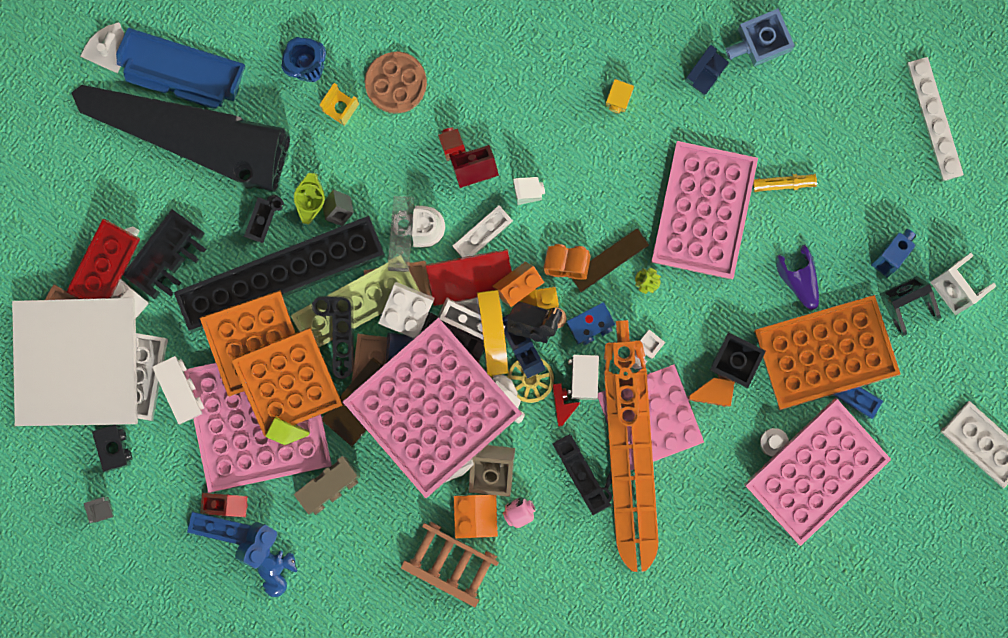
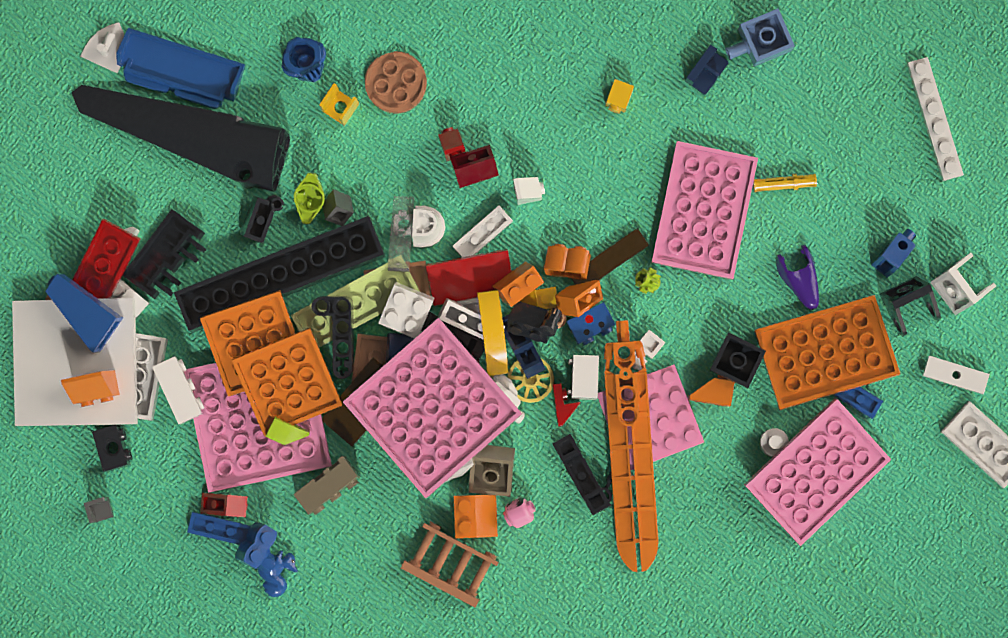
(84, 312): none -> blue slope
(91, 387): none -> orange slope
(579, 298): none -> orange slope
(967, 378): none -> white tile

